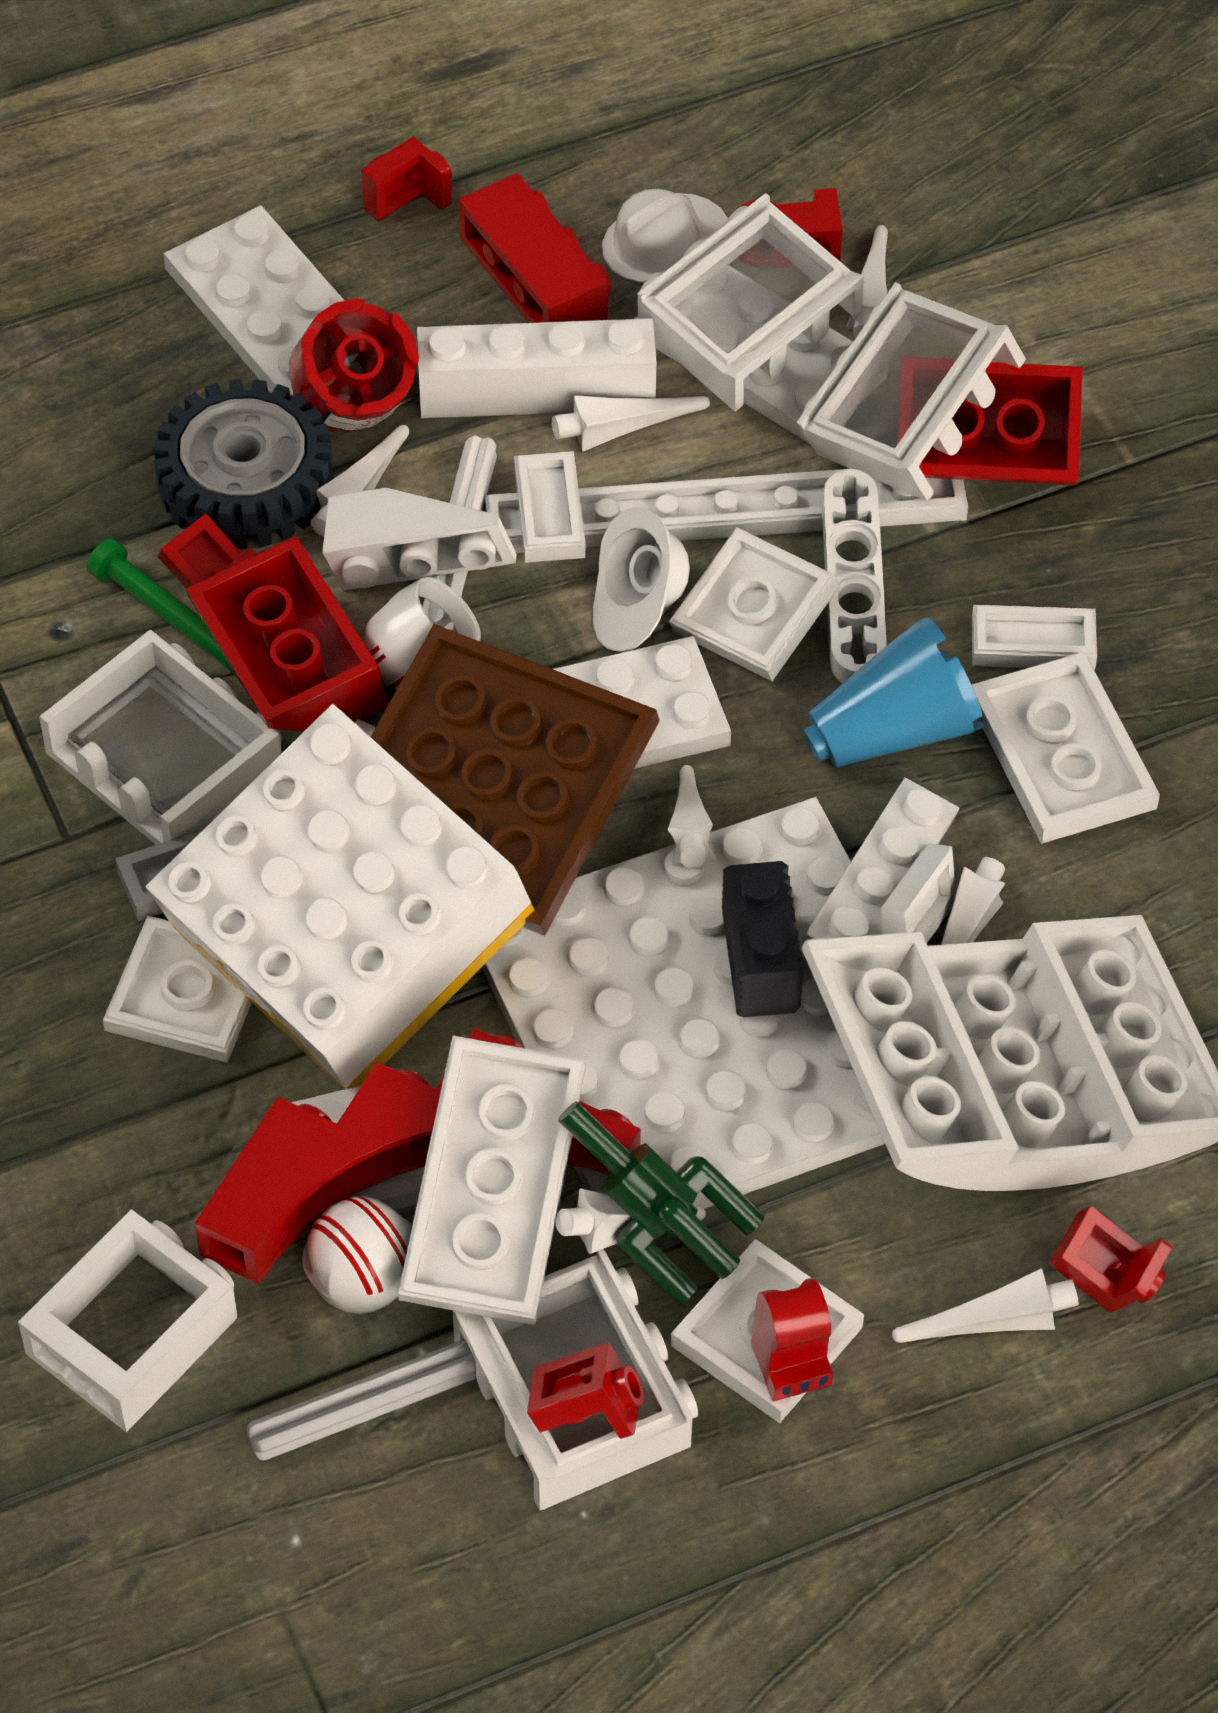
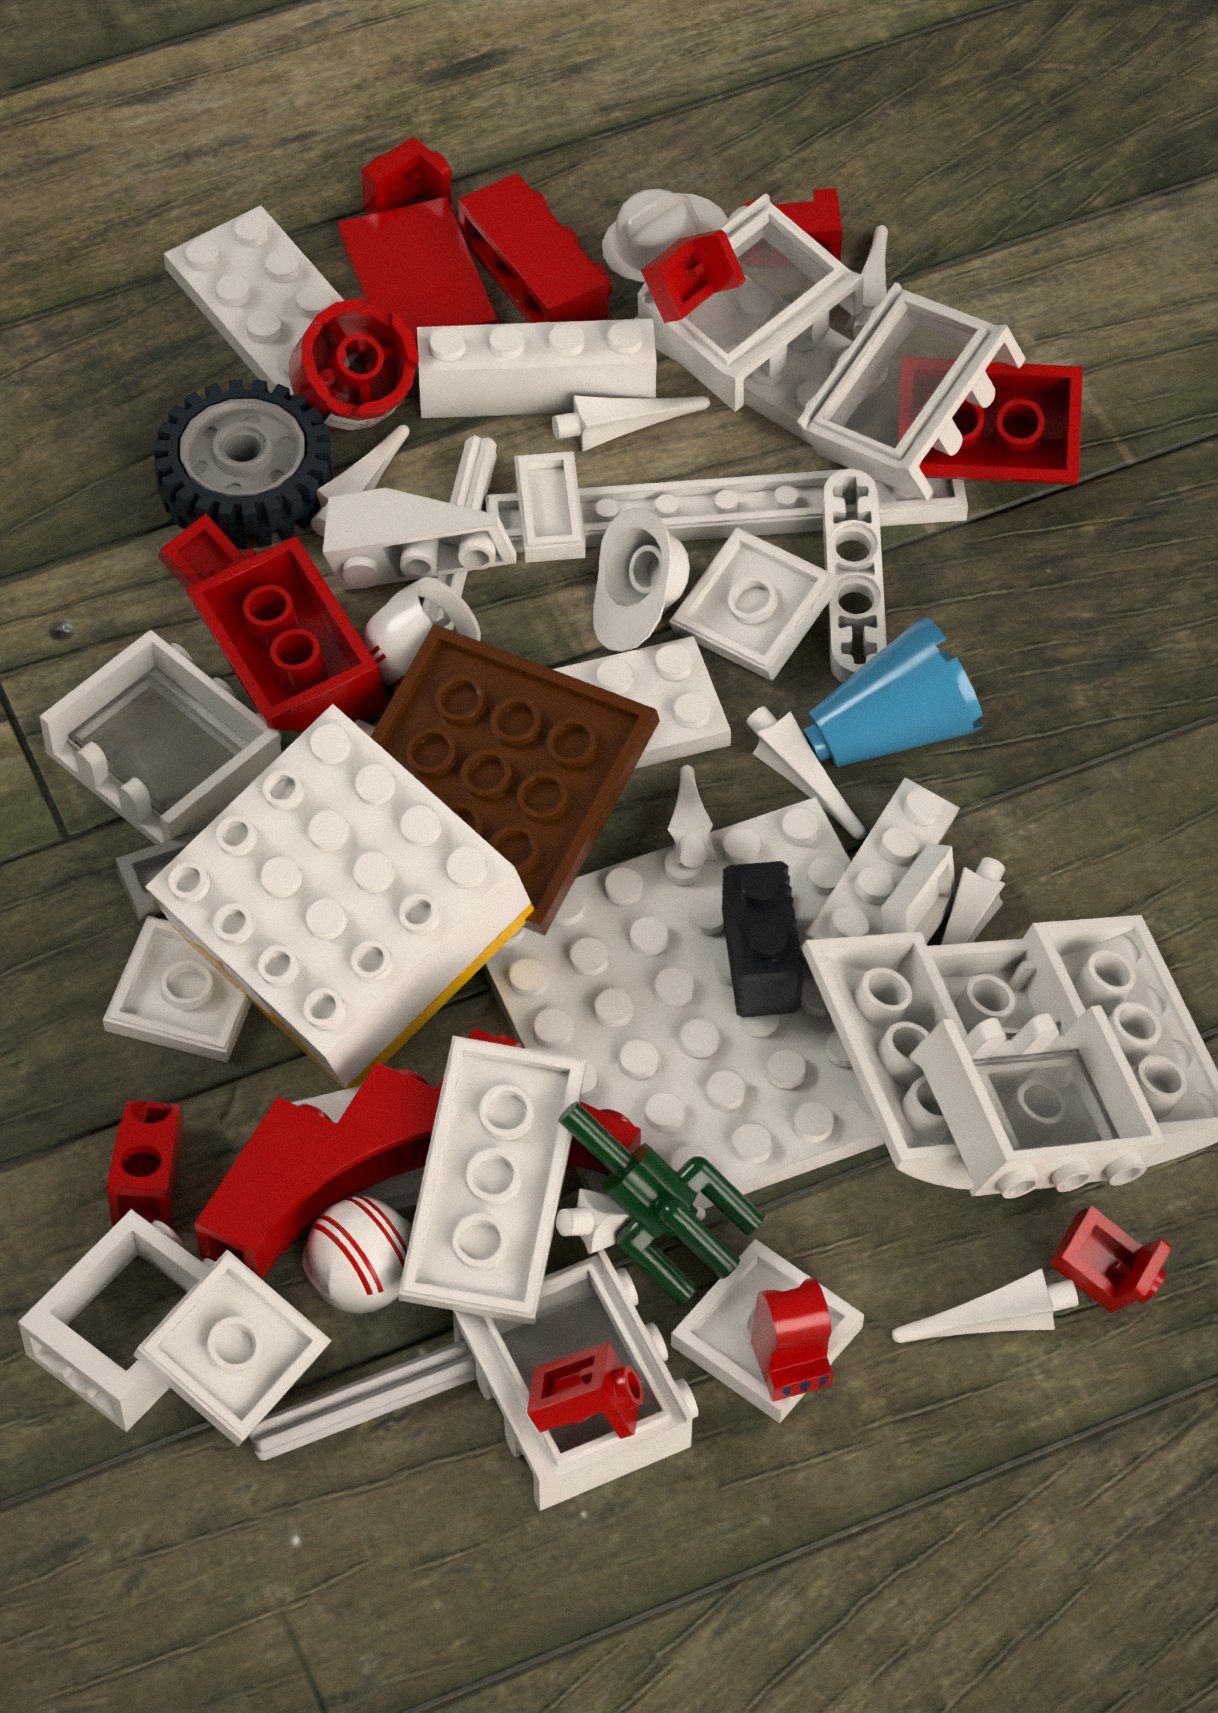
(110, 562): green bar -> none
(146, 1161): none -> red leg
(232, 1348): none -> white tile
(416, 266): none -> red tile
(691, 273): none -> red bracket
(789, 753): none -> white piece
(1031, 635): white tile -> none
(1040, 1104): none -> white window
(1064, 748): white plate -> none

